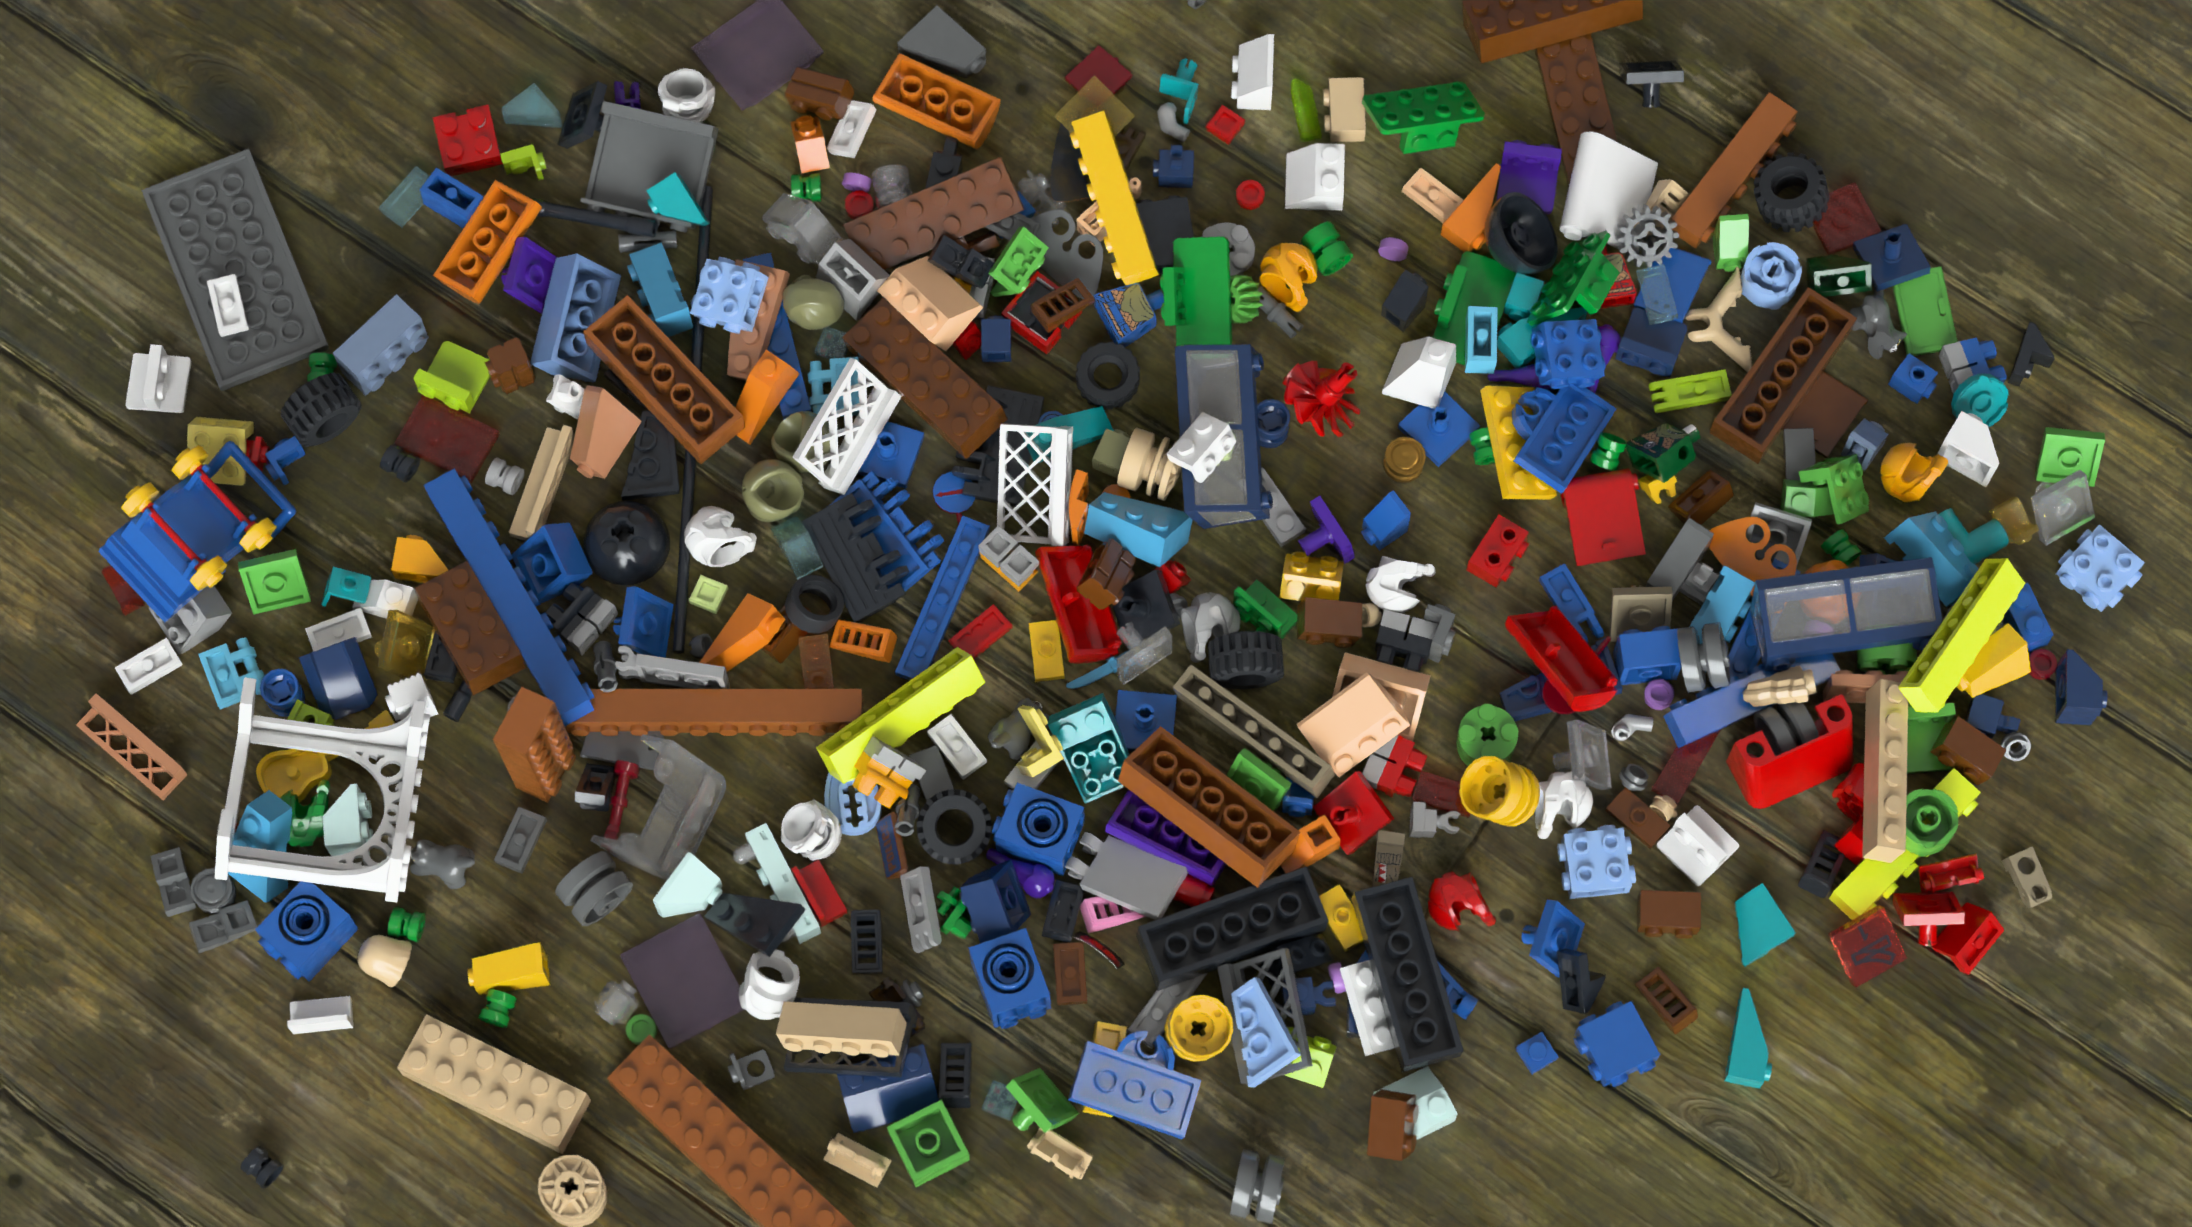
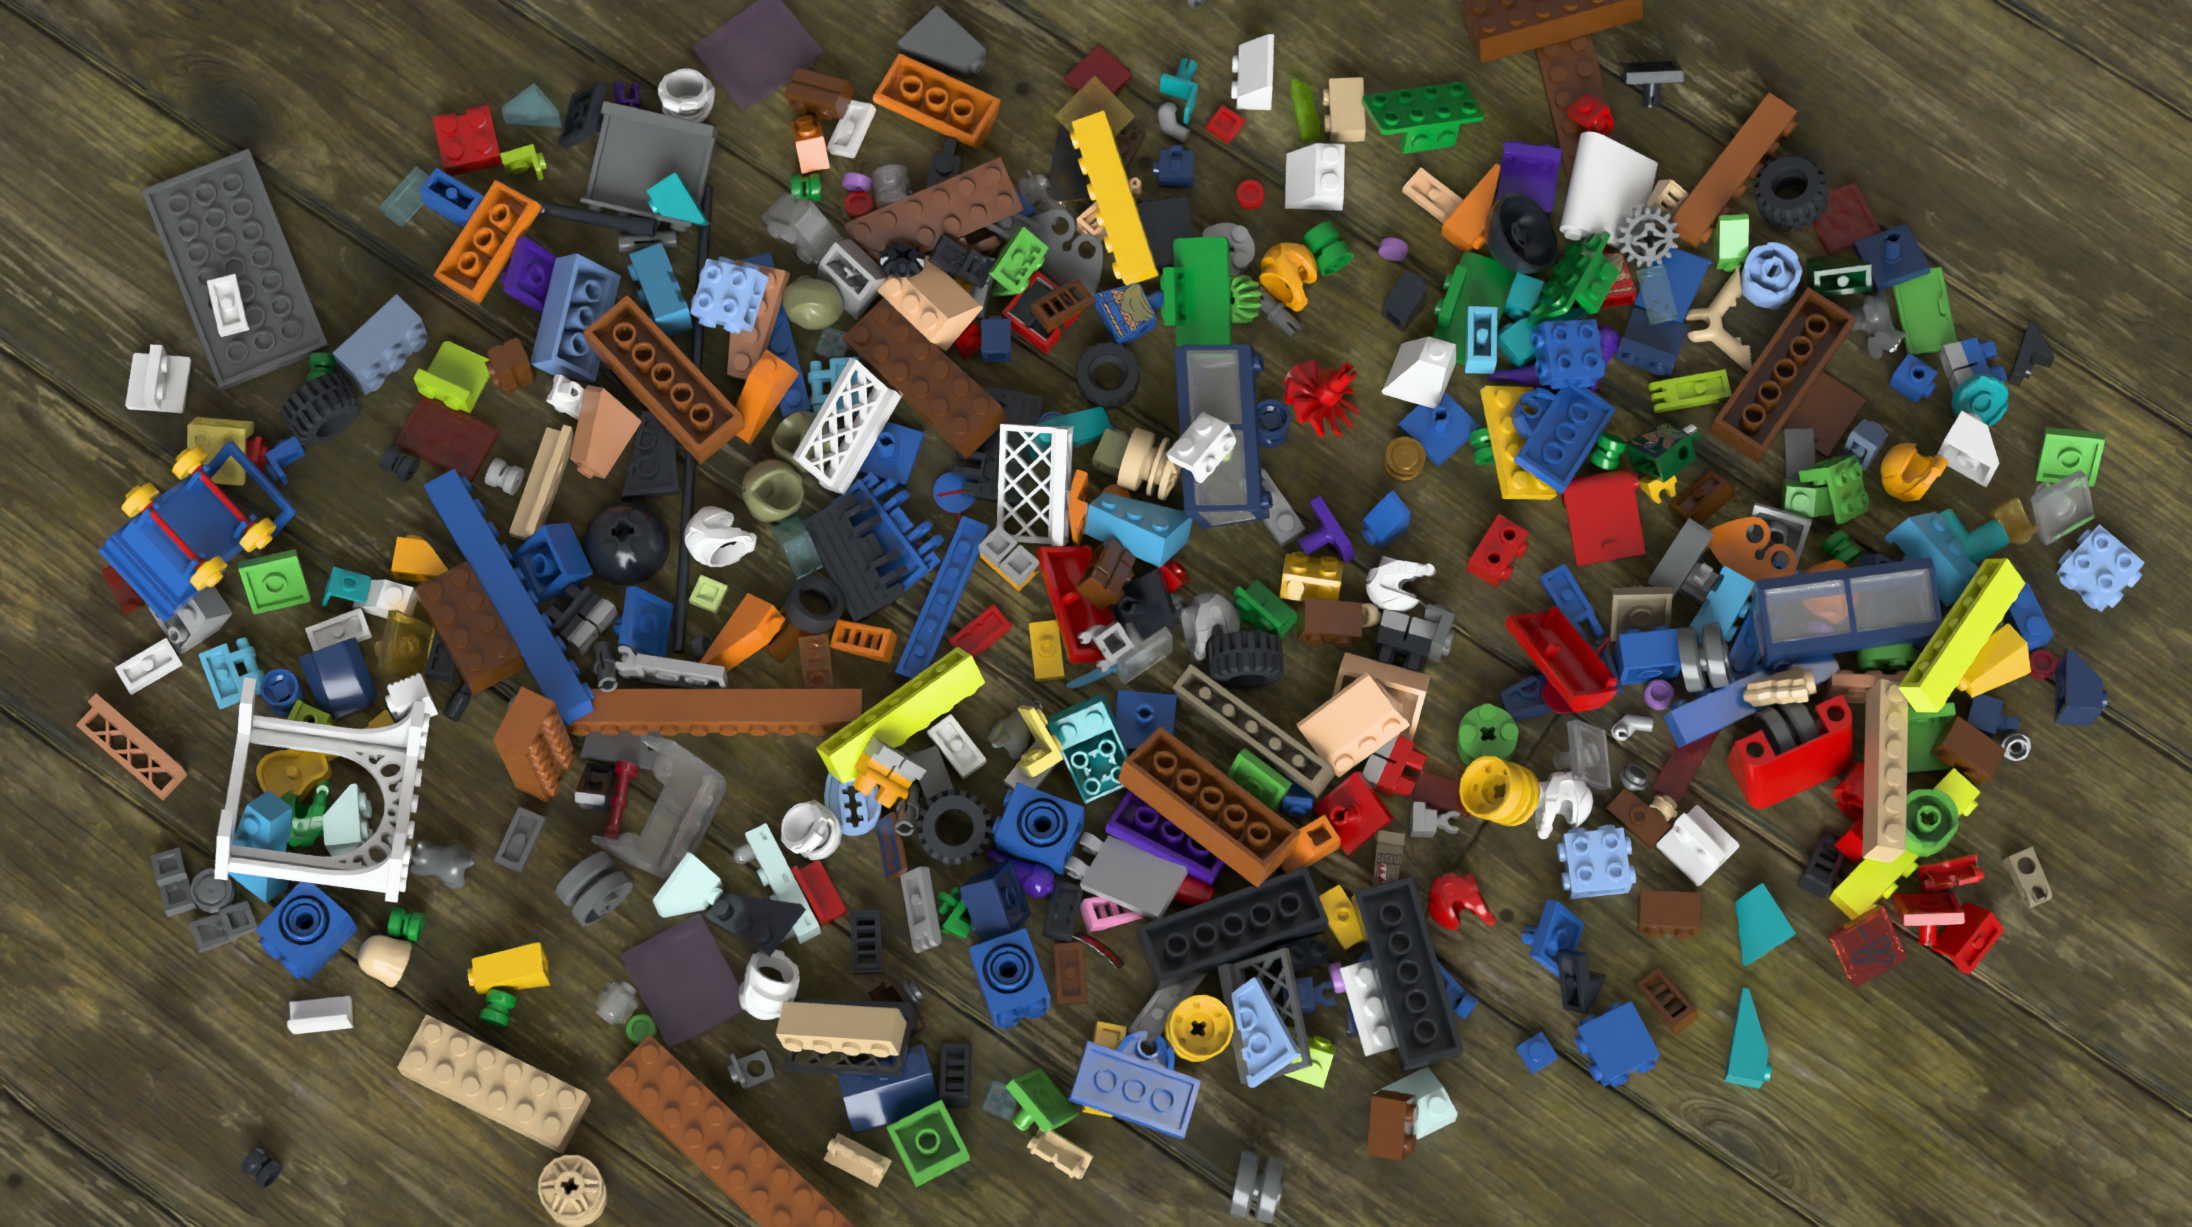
(902, 267): none -> black gear
(1110, 640): none -> light grey piece
(1591, 114): none -> red bracket

